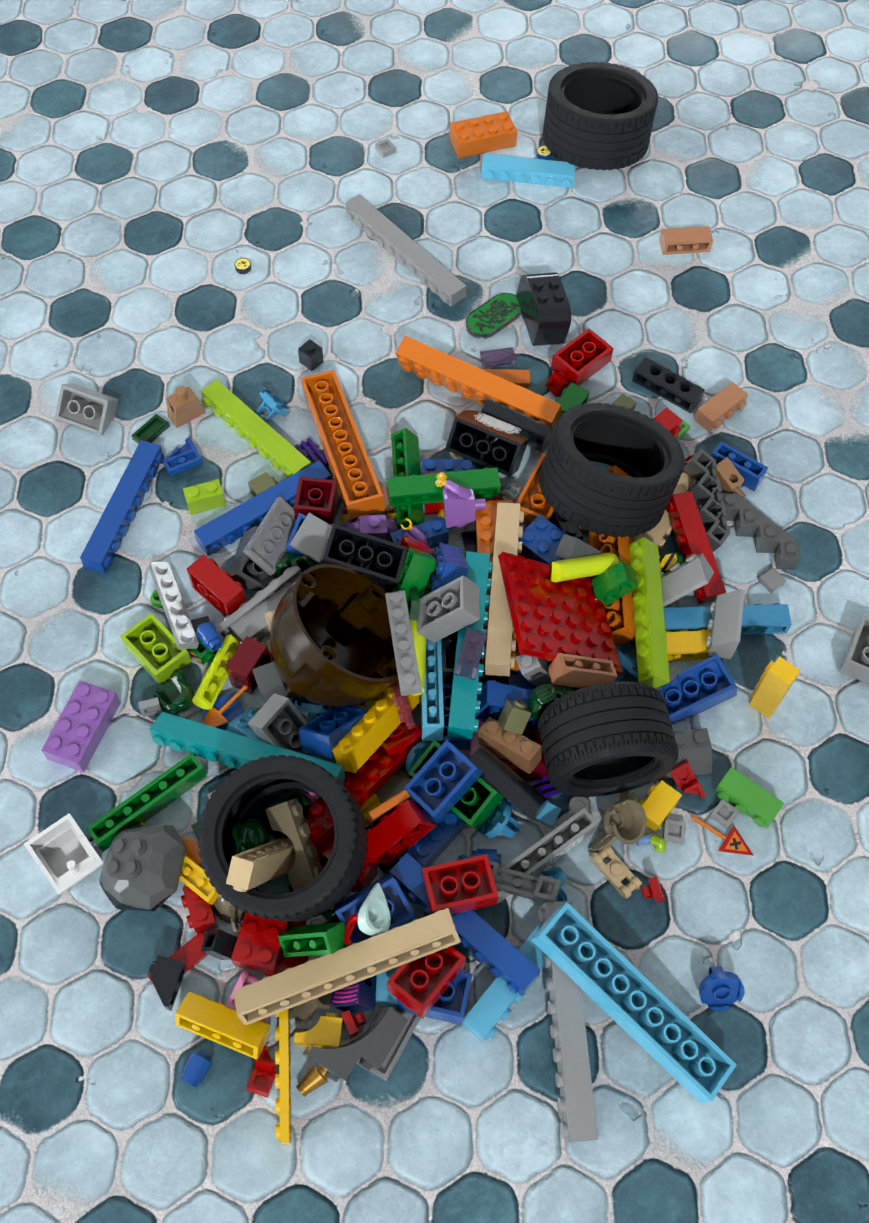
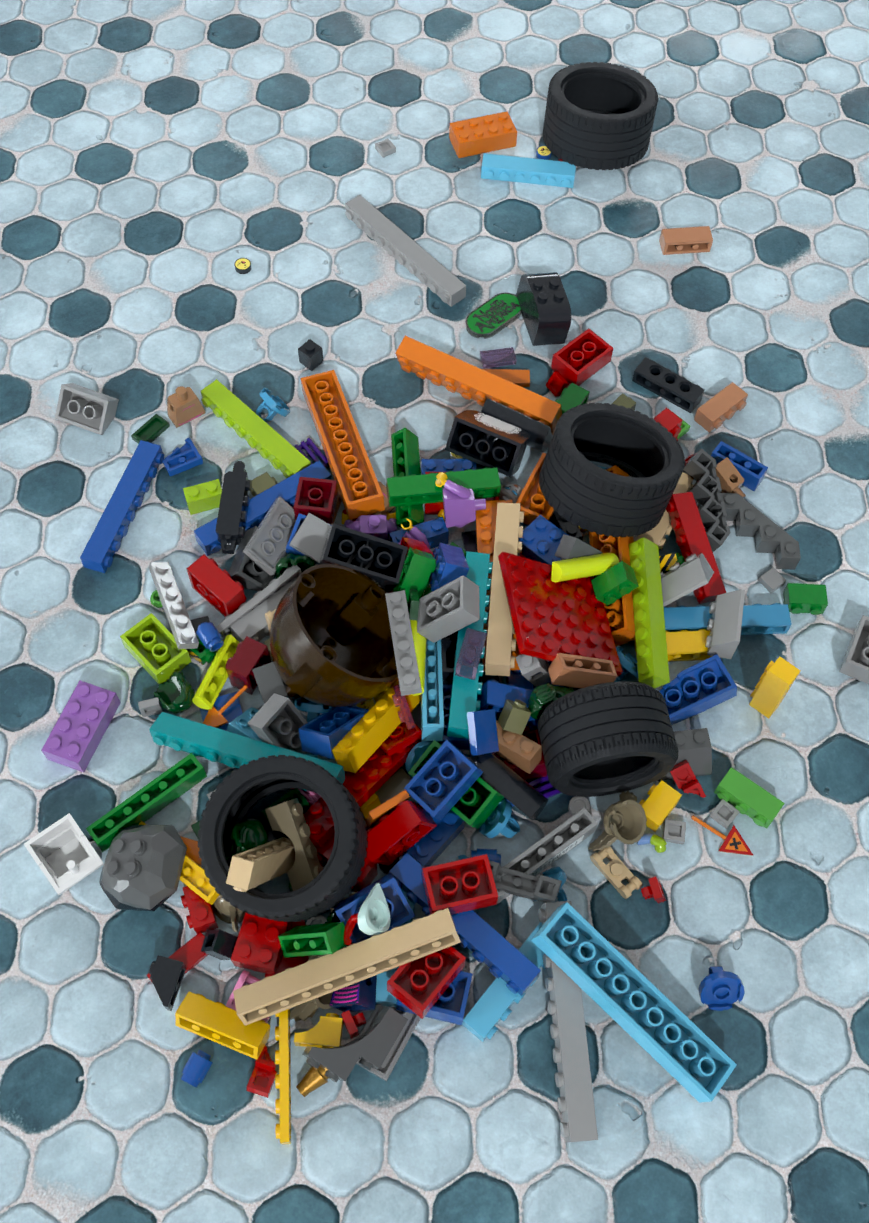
(232, 508): none -> black hinge
(482, 732): none -> blue tile
(548, 815): medium azure tile -> none
(805, 598): none -> green brick

